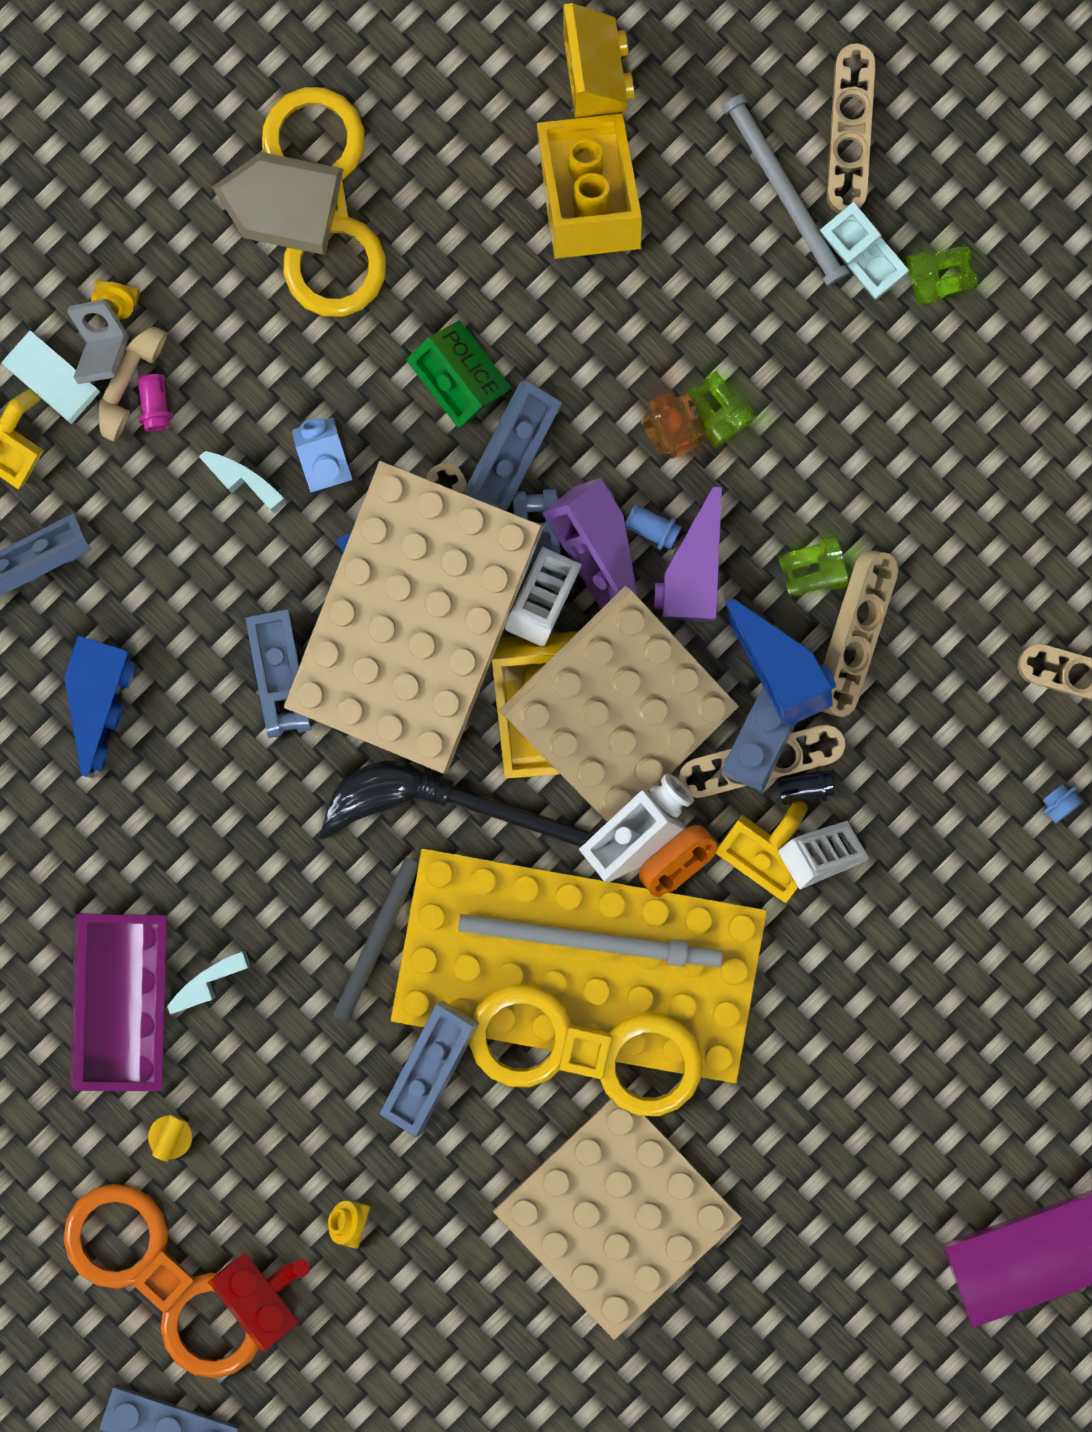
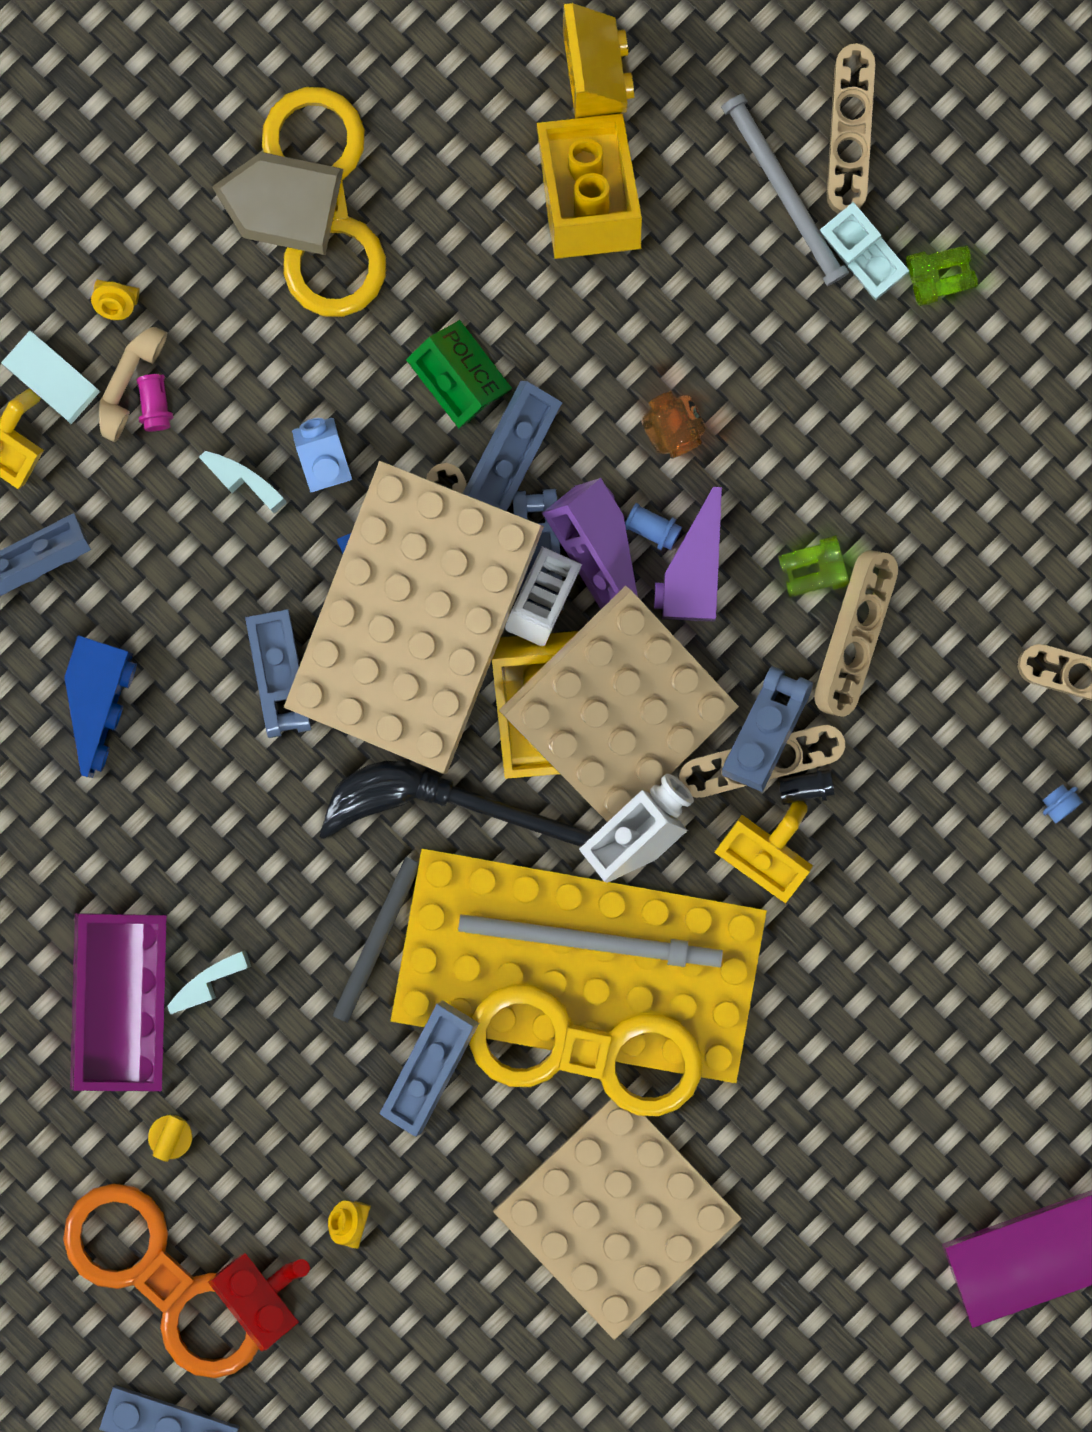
(103, 346): light grey bracket -> none
(677, 860): orange beam -> none
(729, 421): clear neon green piece -> none
(783, 666): blue slope -> none
(801, 864): white slope -> none

